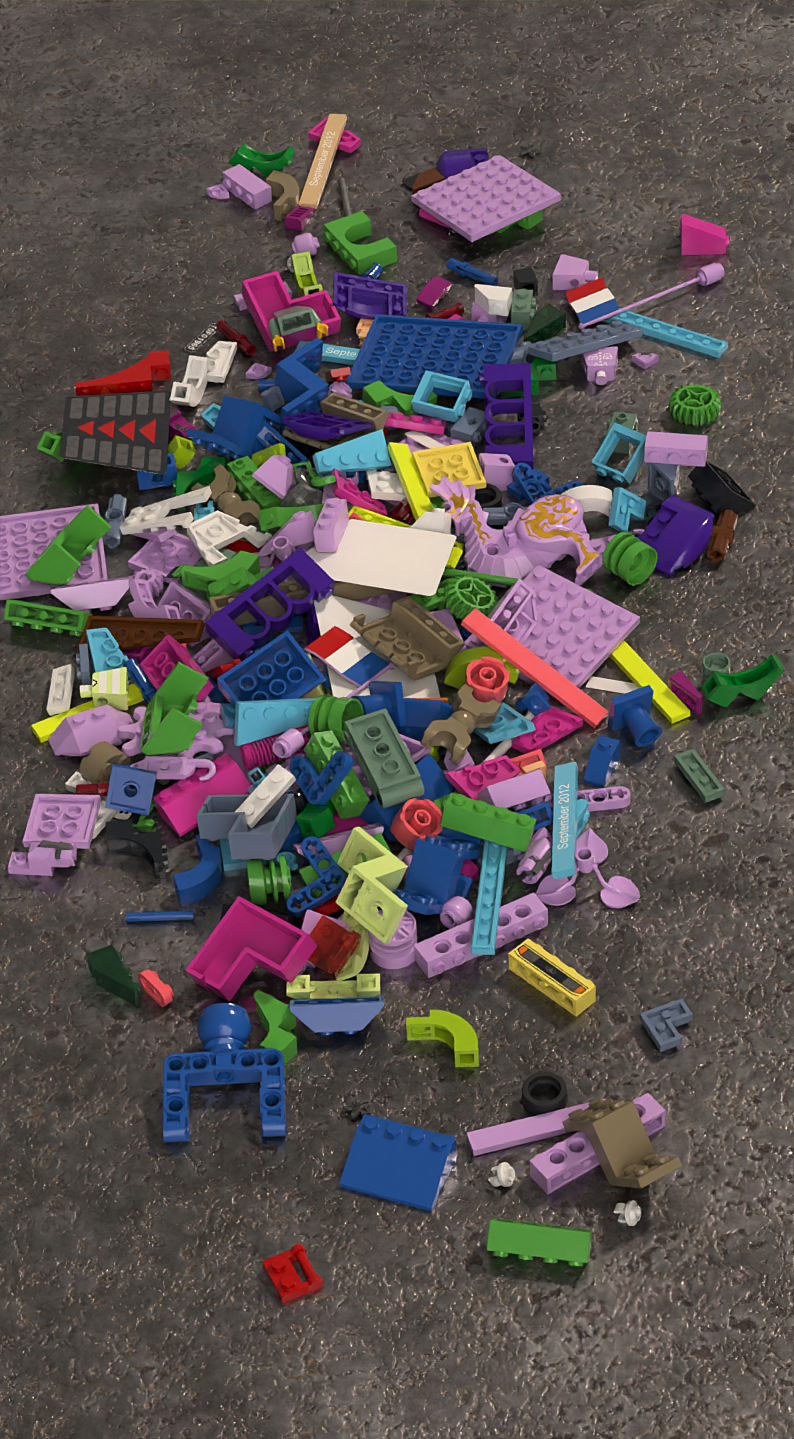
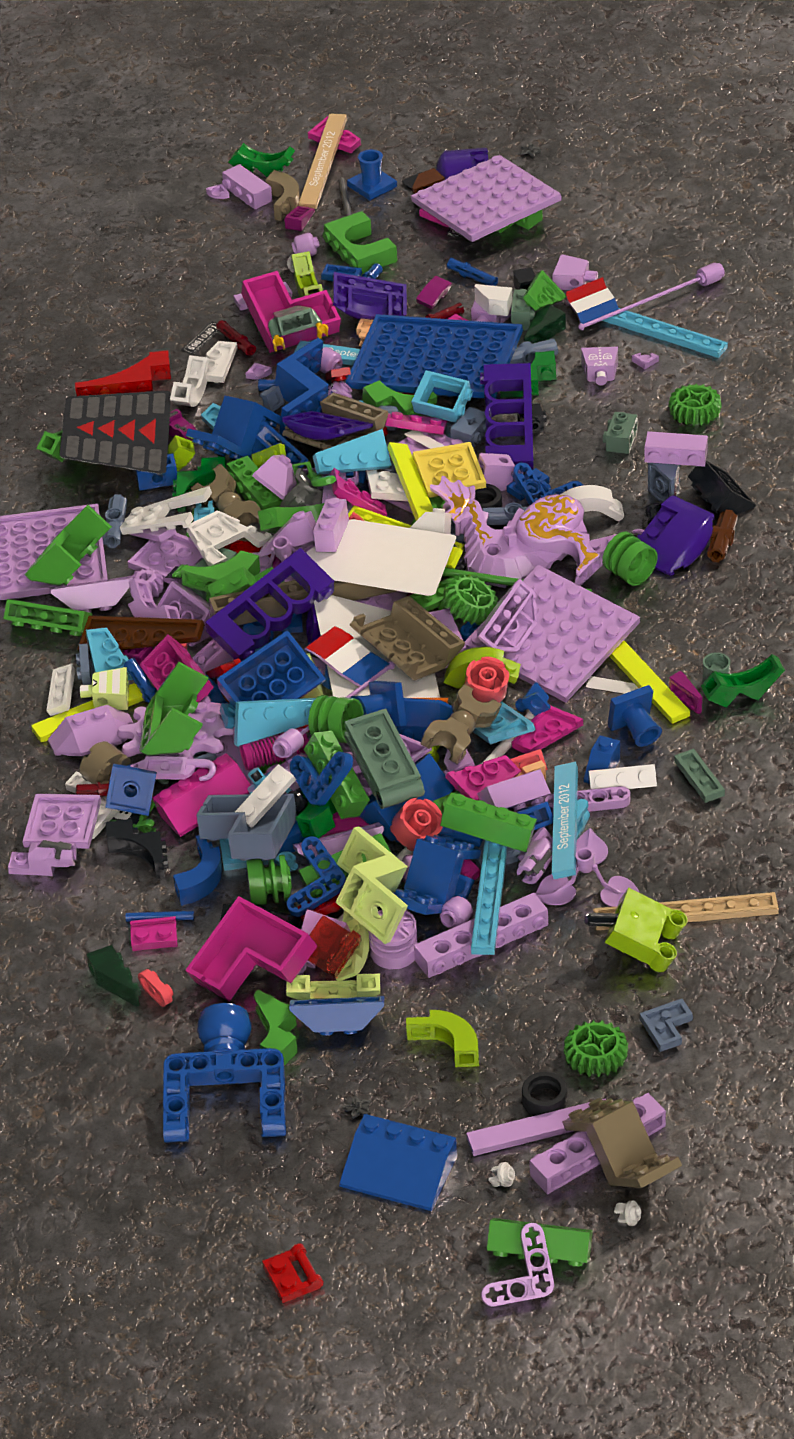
(153, 933): none -> dark pink plate
(329, 269): none -> blue plate
(330, 360): none -> lavender head
(371, 180): none -> blue plant
(402, 512): dark red plate -> none
(529, 1281): none -> lavender beam
(535, 668): coral tile -> none
(543, 292): none -> bright green wing
(552, 977): light yellow brick -> none
(585, 341): sand blue plate -> none
(595, 1048): none -> bright green gear
(609, 444): medium azure window -> none
(623, 507): medium azure plate -> none
(628, 777): none -> white plate
(638, 926): none -> lime piece
(701, 237): dark pink slope -> none
(717, 907): none -> tan tile

